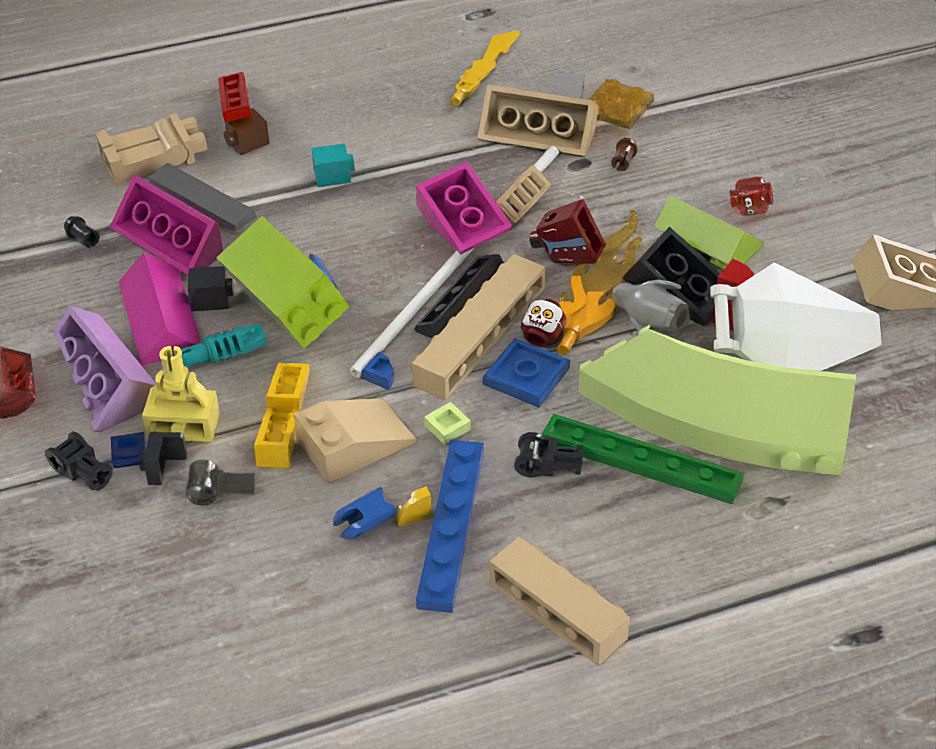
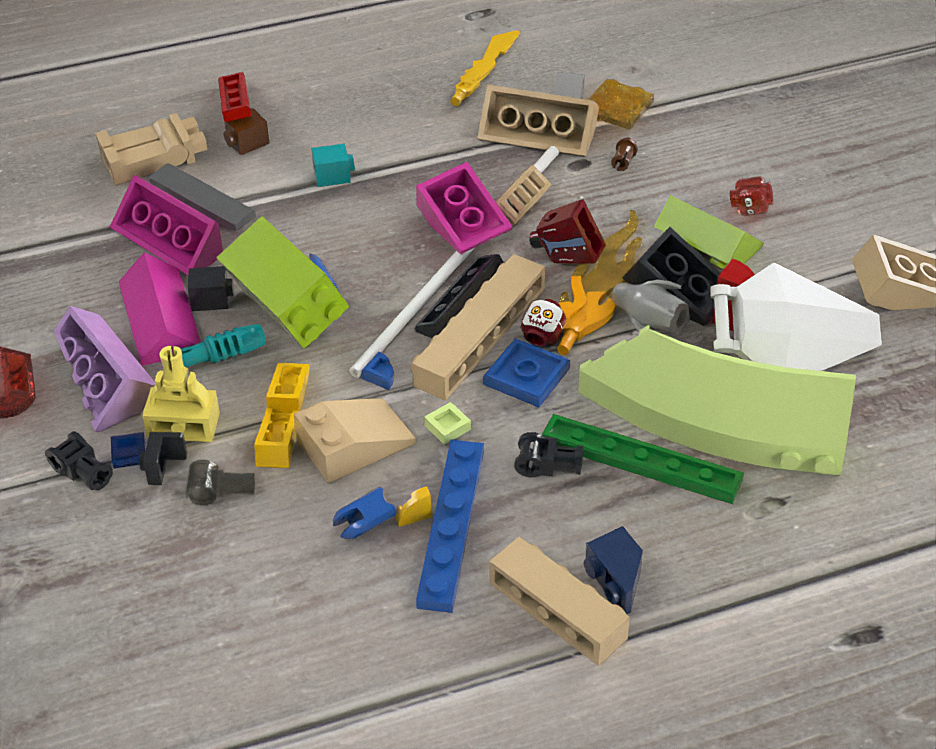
(76, 227): black pin -> none
(616, 565): none -> dark blue slope

